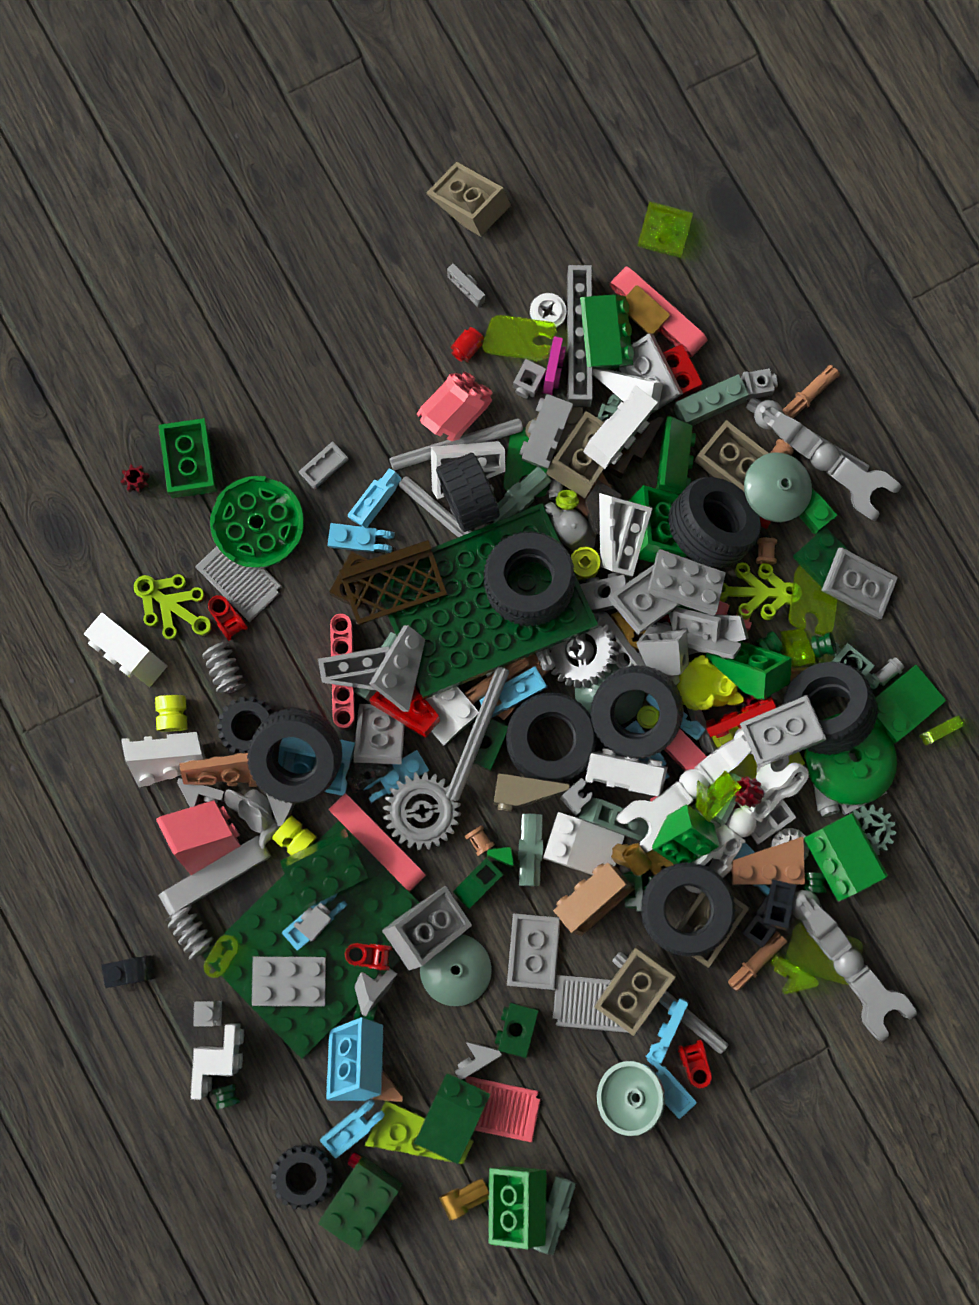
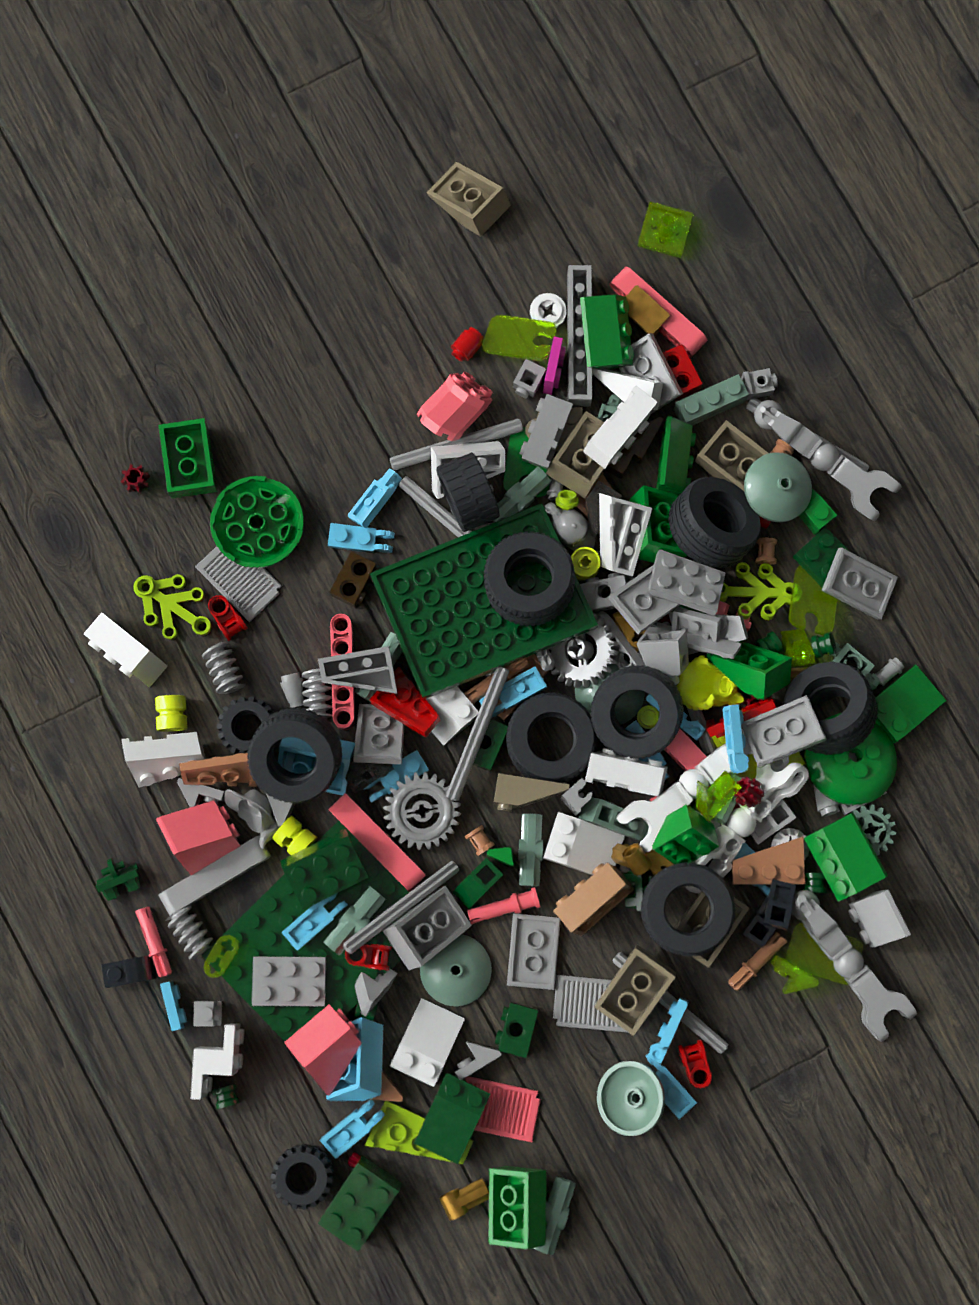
(108, 884): none -> dark green hips
(154, 941): none -> coral axle
(175, 1015): none -> medium azure plate
(293, 689): none -> light grey cone
(314, 921): light grey brick -> none
(316, 693): none -> light grey piece
(323, 465): light grey plate -> none
(325, 1047): none -> coral slope
(354, 919): none -> sand green piece
(389, 562): dark brown fence -> none
(399, 668): light grey wing -> none
(400, 907): none -> light grey axle
(427, 1042): none -> white slope
(466, 285): light grey plate -> none
(515, 903): none -> coral pin
(735, 739): none -> medium azure hinge
(811, 391): nougat axle -> none
(878, 918): none -> light grey slope
(941, 730): clear neon green beam -> none

